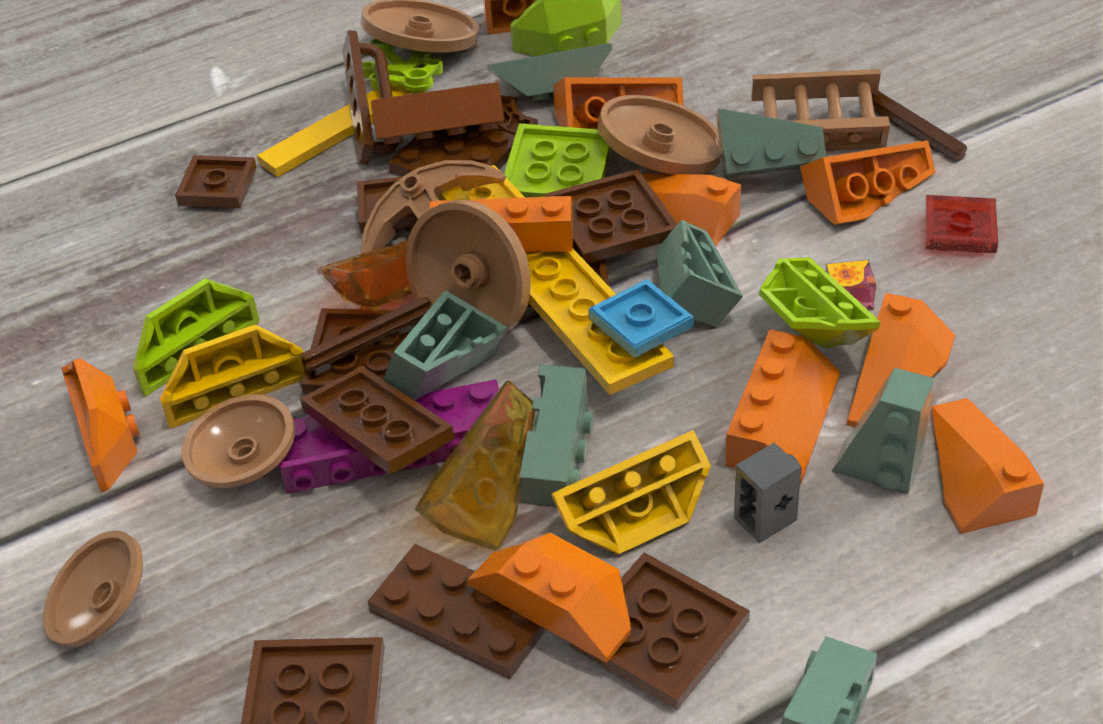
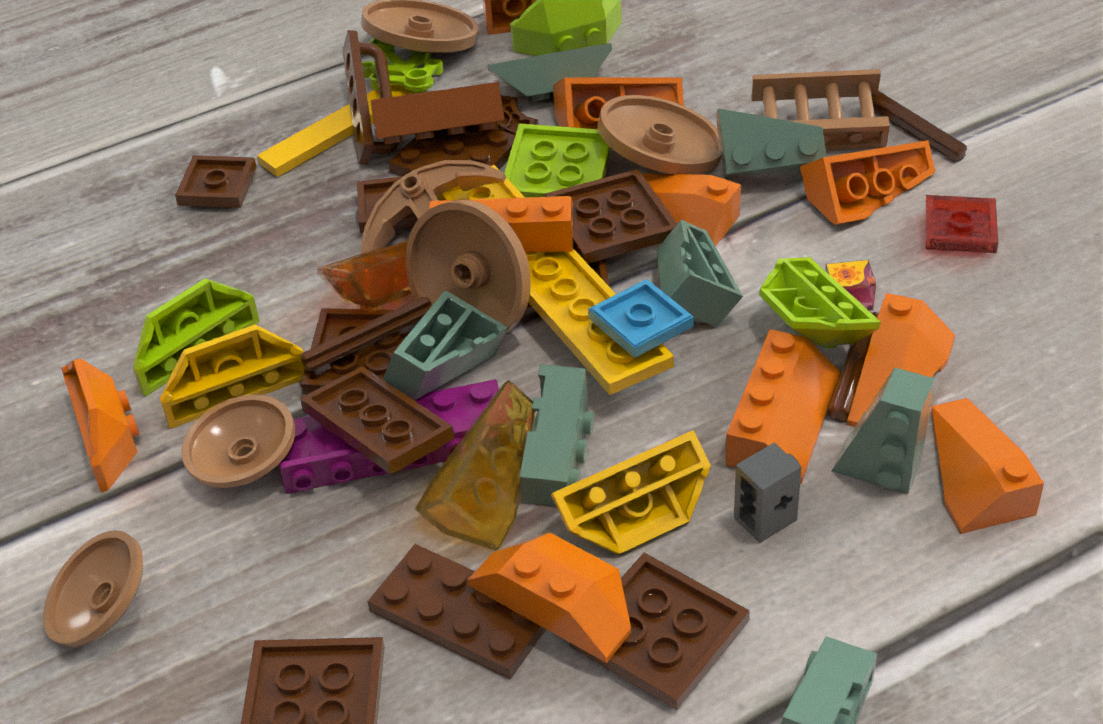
(849, 378): none -> reddish brown axle

